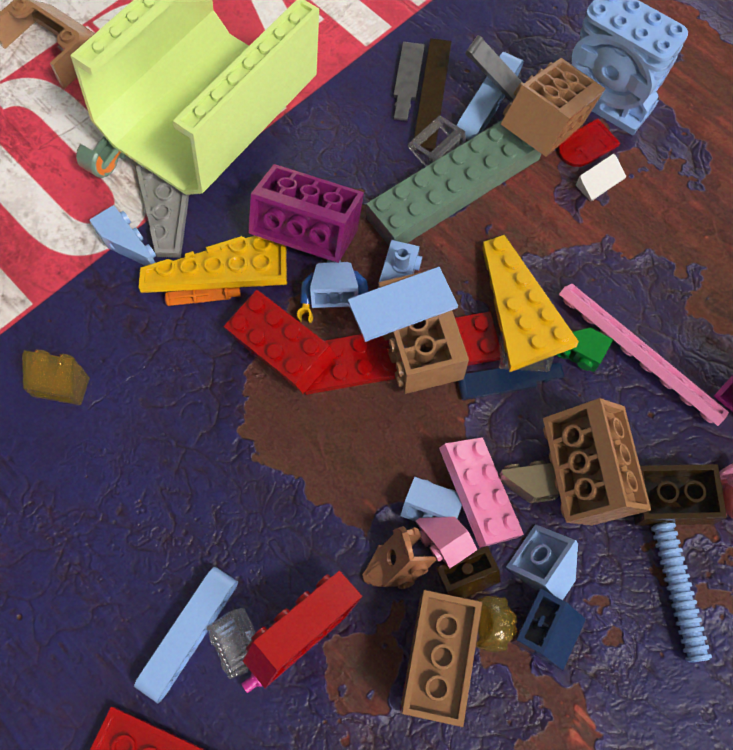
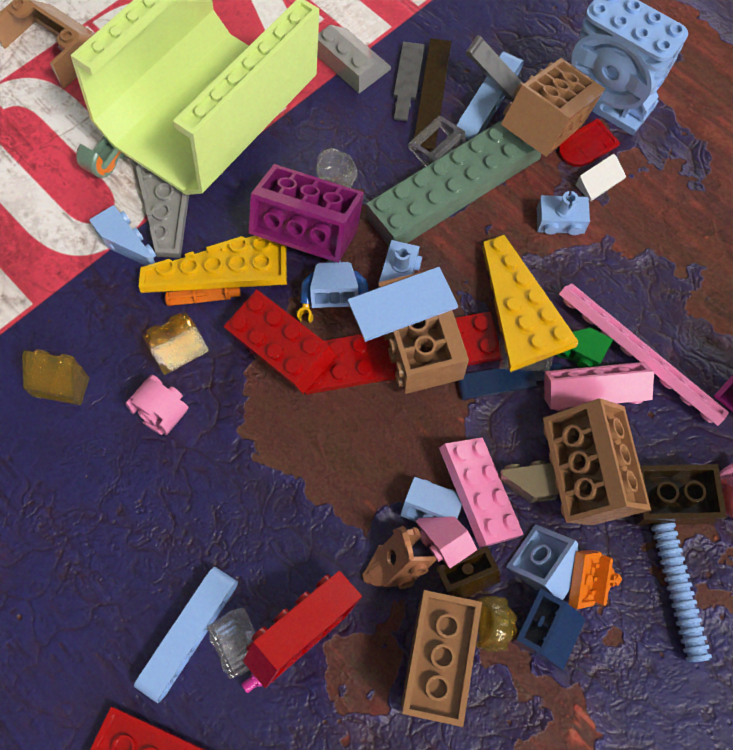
(157, 405): none -> bright pink brick
(175, 342): none -> clear yellow slope
(336, 167): none -> clear hair
(350, 57): none -> light grey slope
(563, 214): none -> light blue brick
(592, 579): none -> orange slope
(612, 383): none -> bright pink brick

